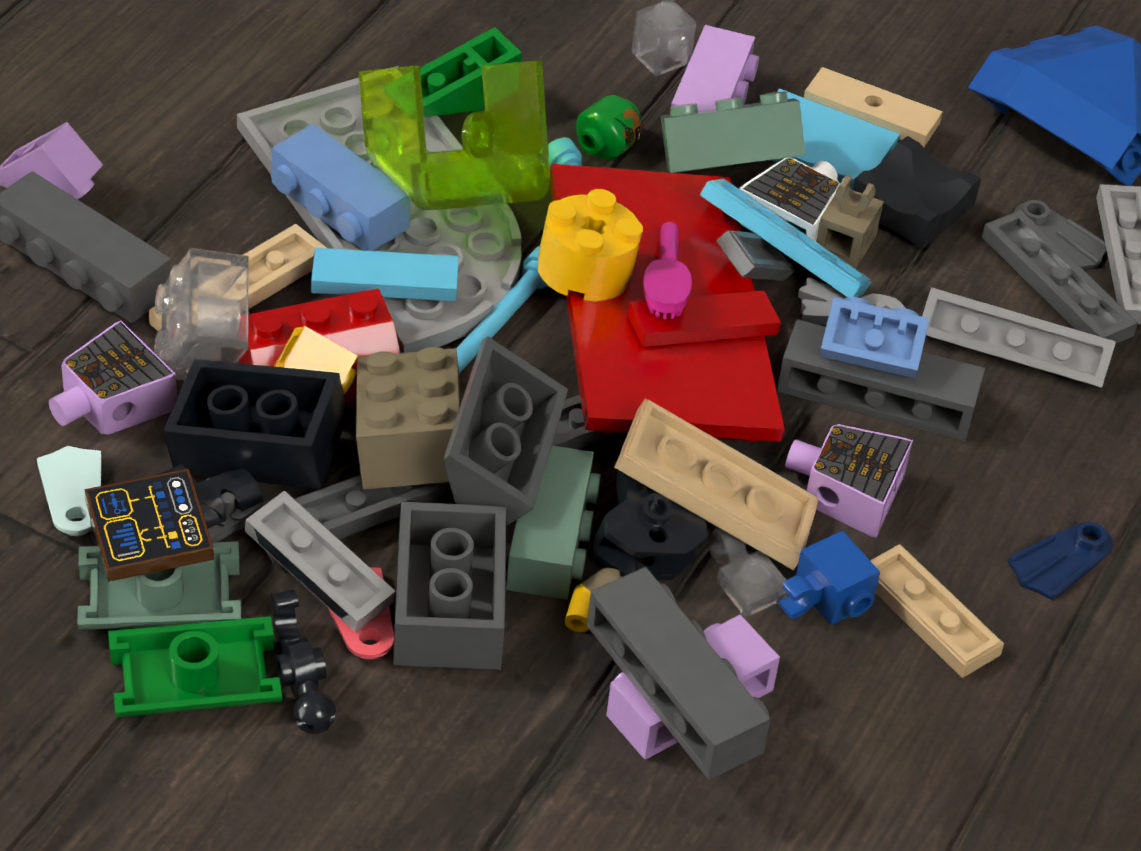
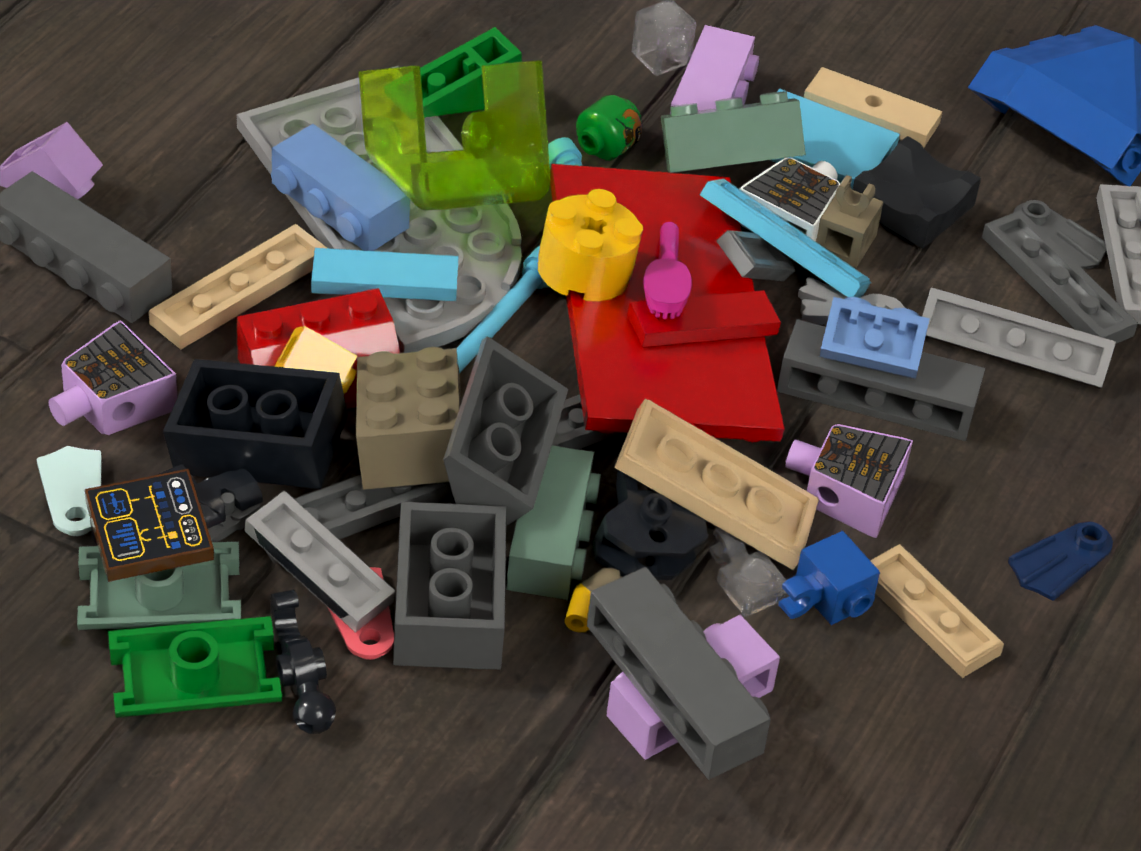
(203, 310): clear brick -> none

